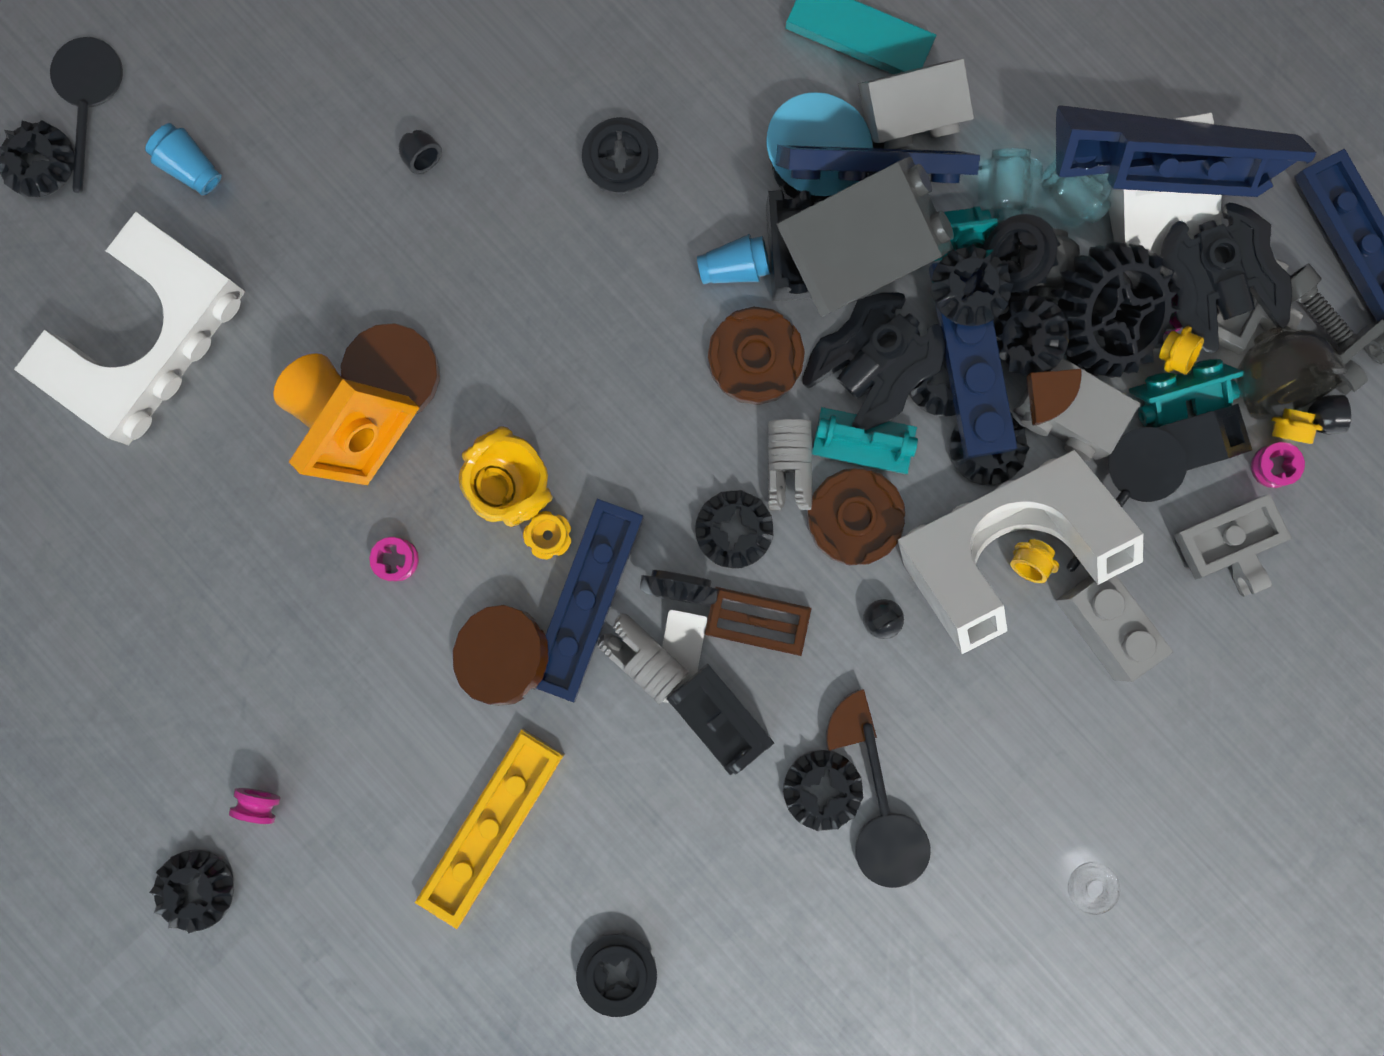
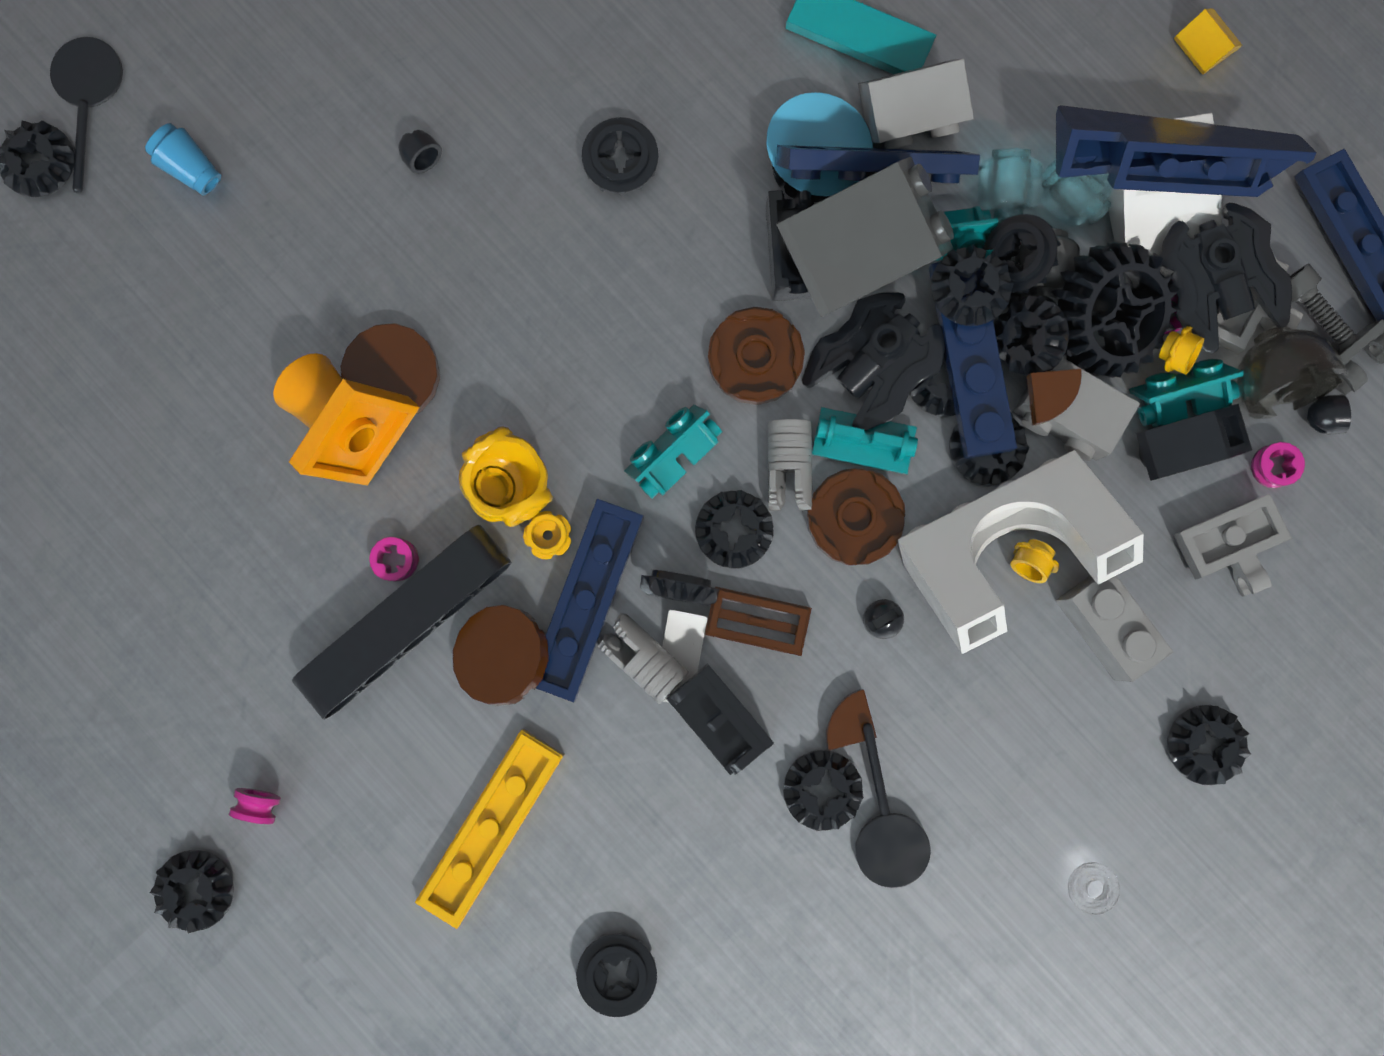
(125, 397): white arch -> none
(401, 621): none -> black beam
(683, 435): none -> teal hinge
(735, 262): dark azure cone -> none
(1145, 467): black piece -> none
(1189, 733): none -> black gear
(1207, 40): none -> yellow slope
(1295, 426): yellow plate -> none

